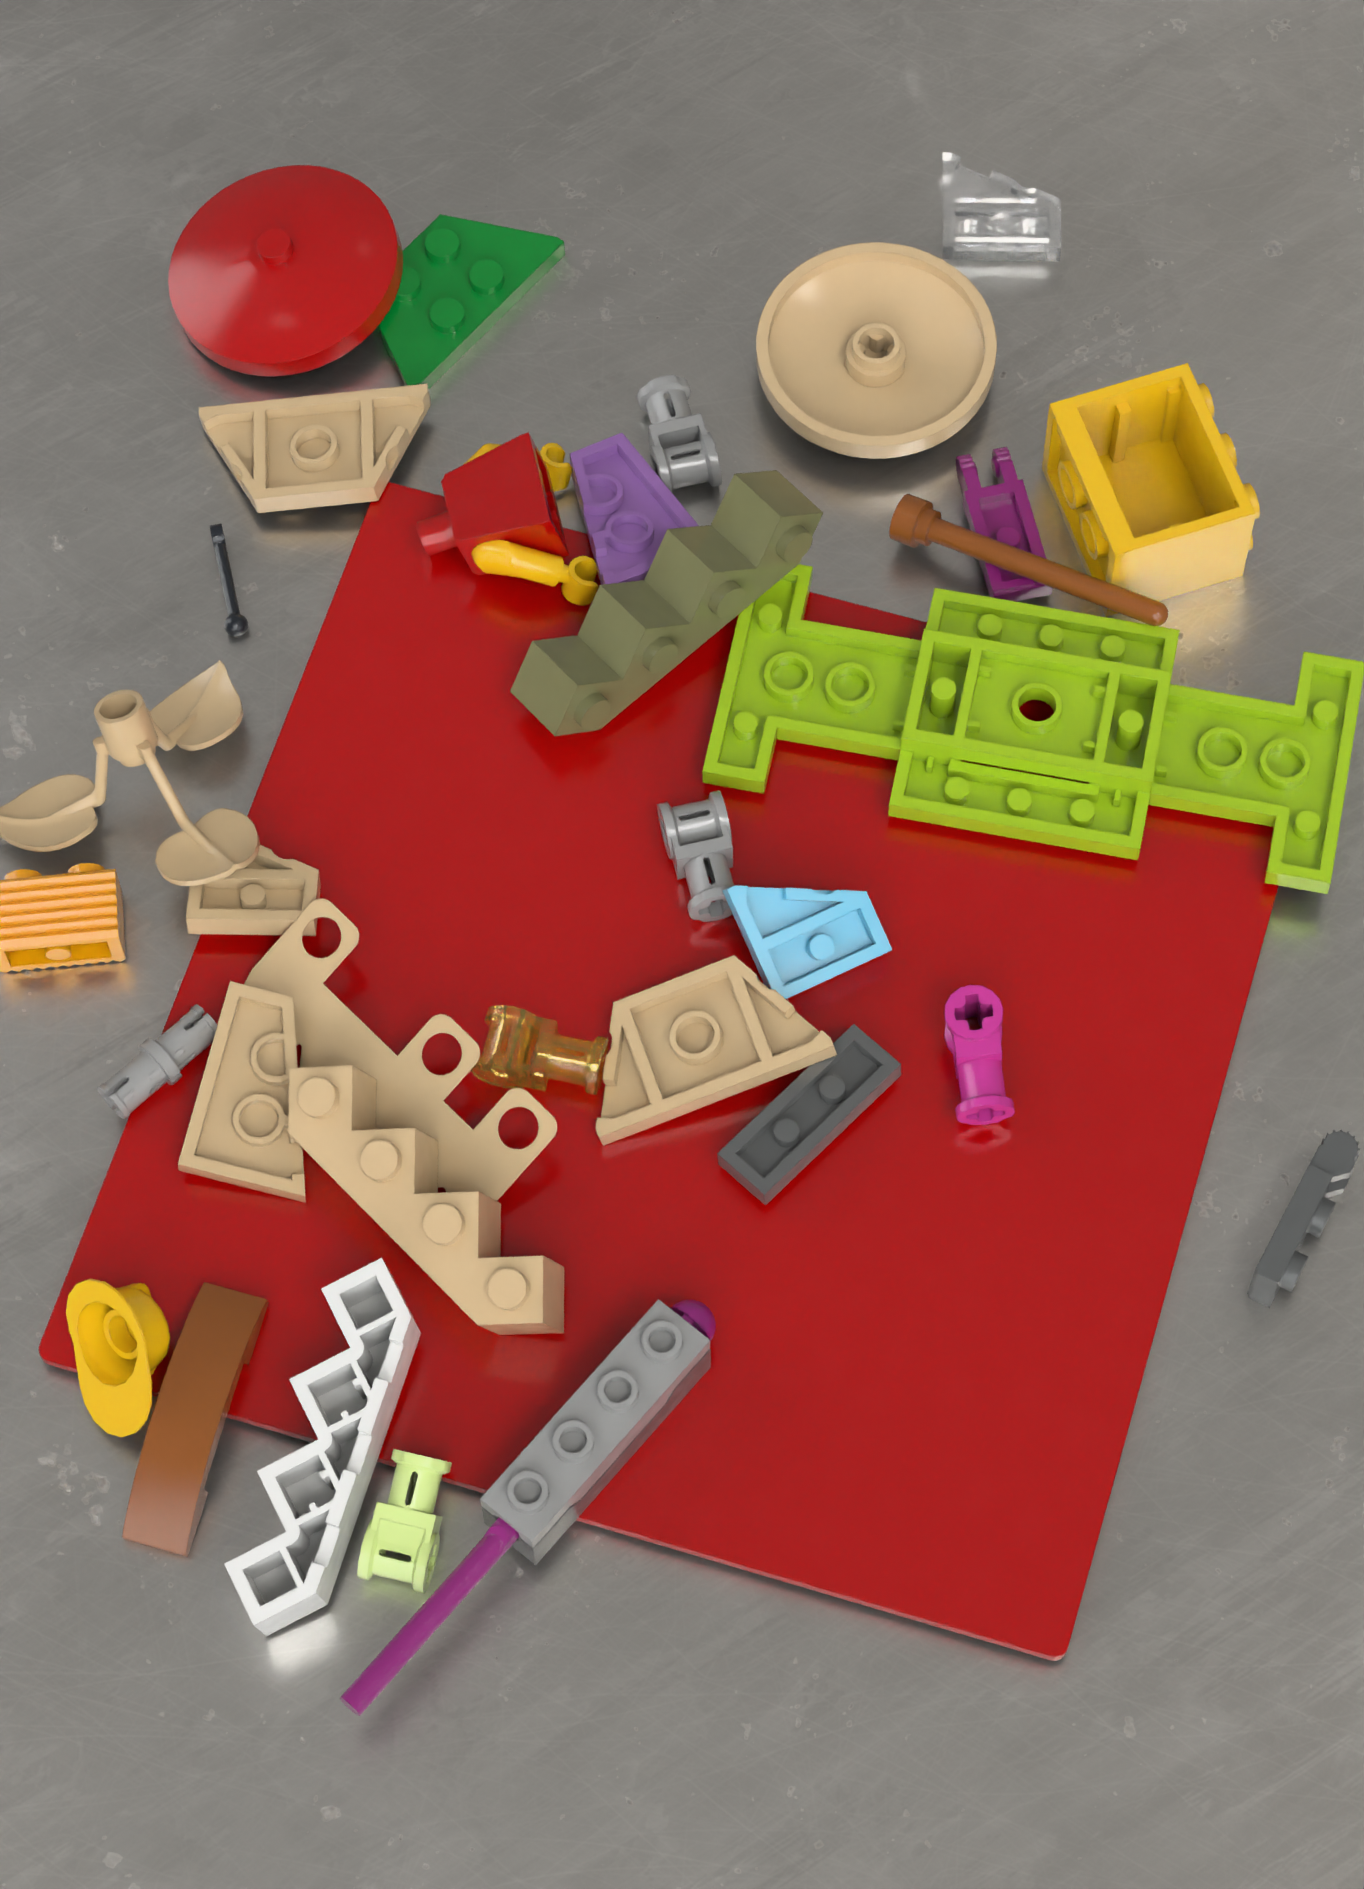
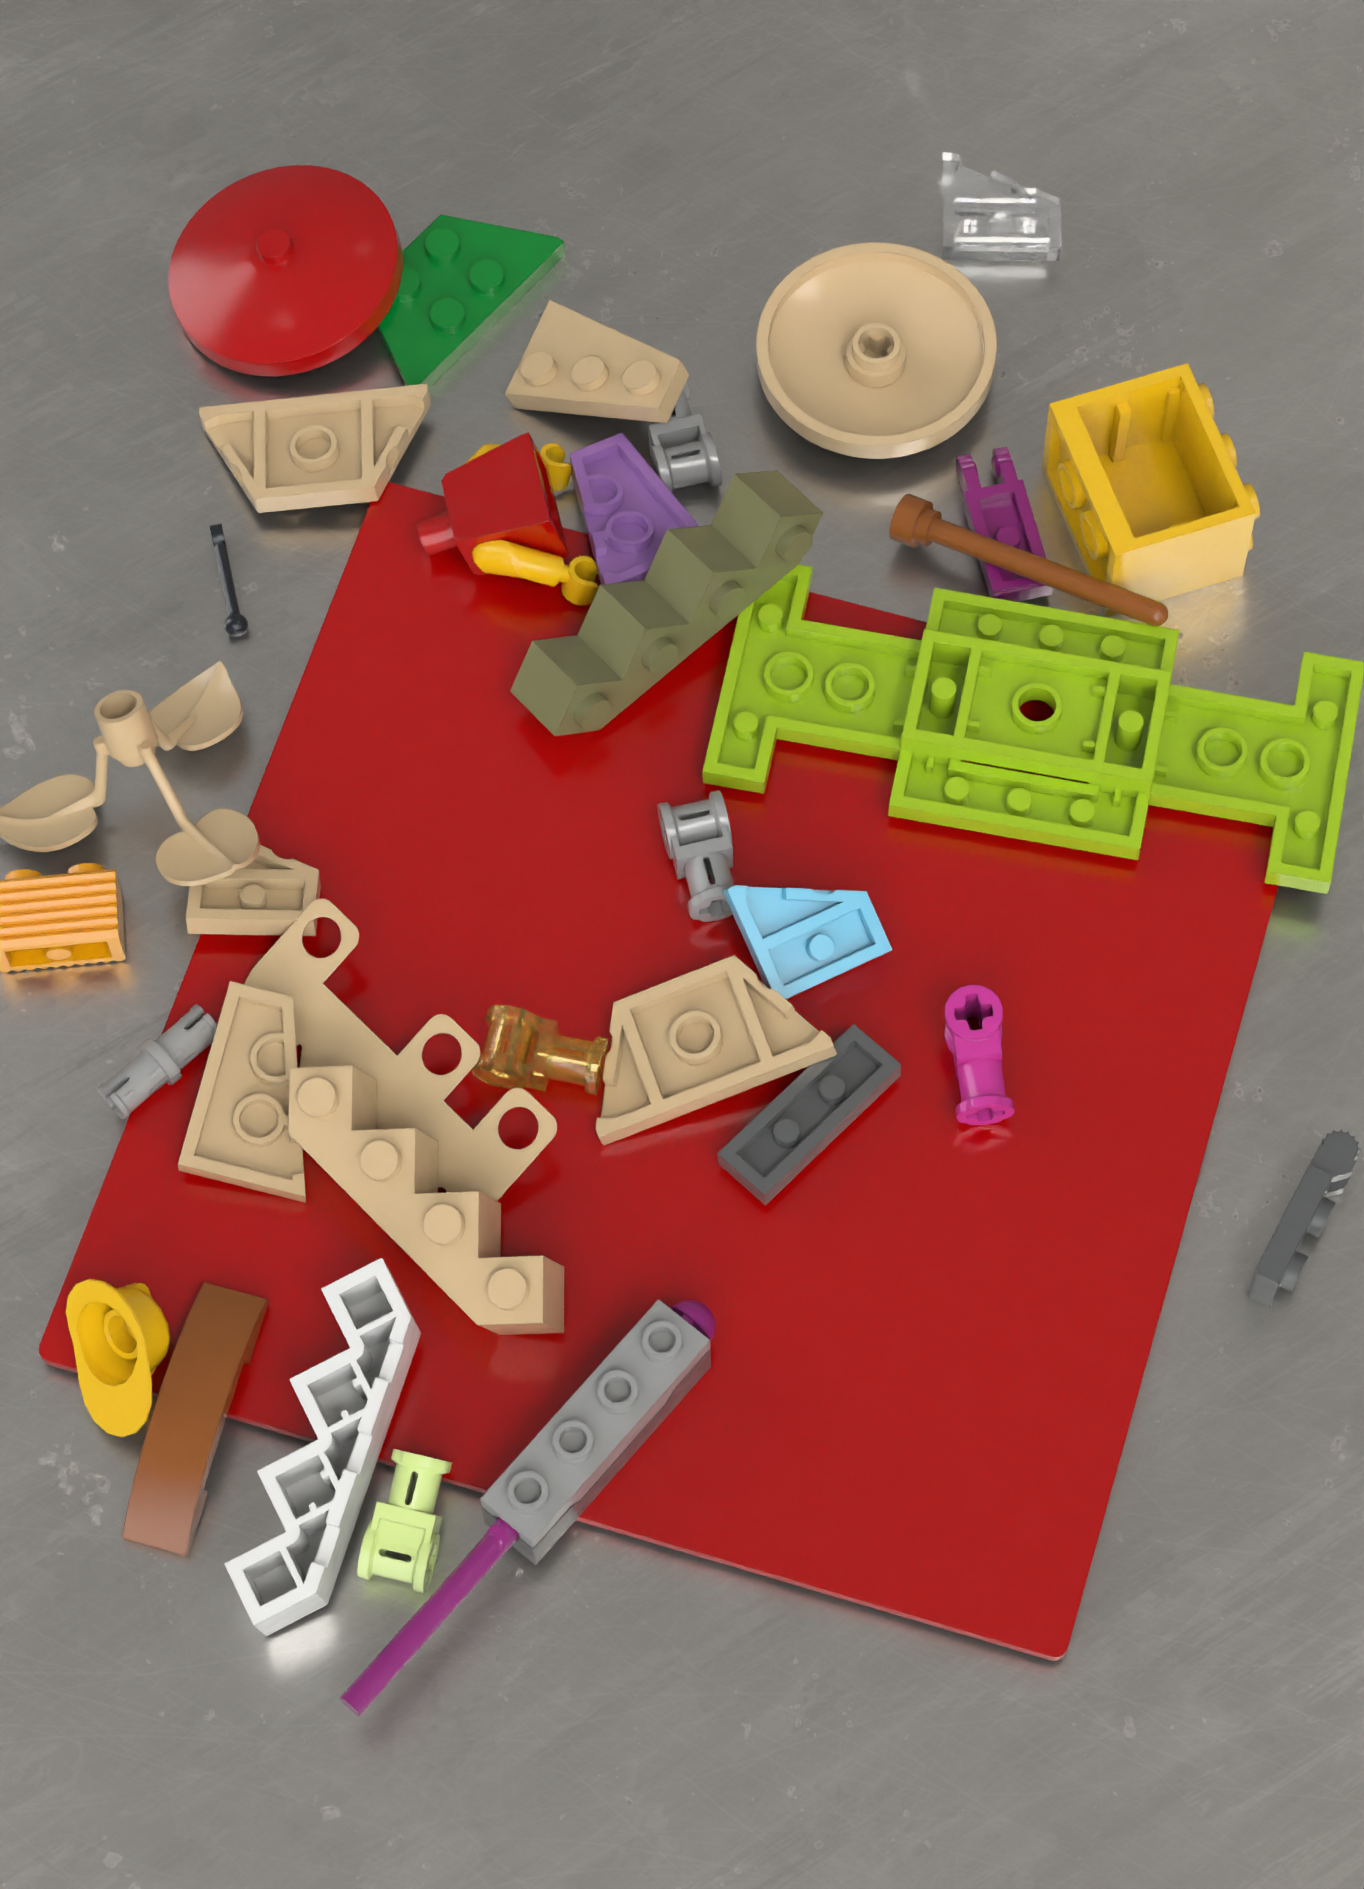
(594, 371): none -> tan wing

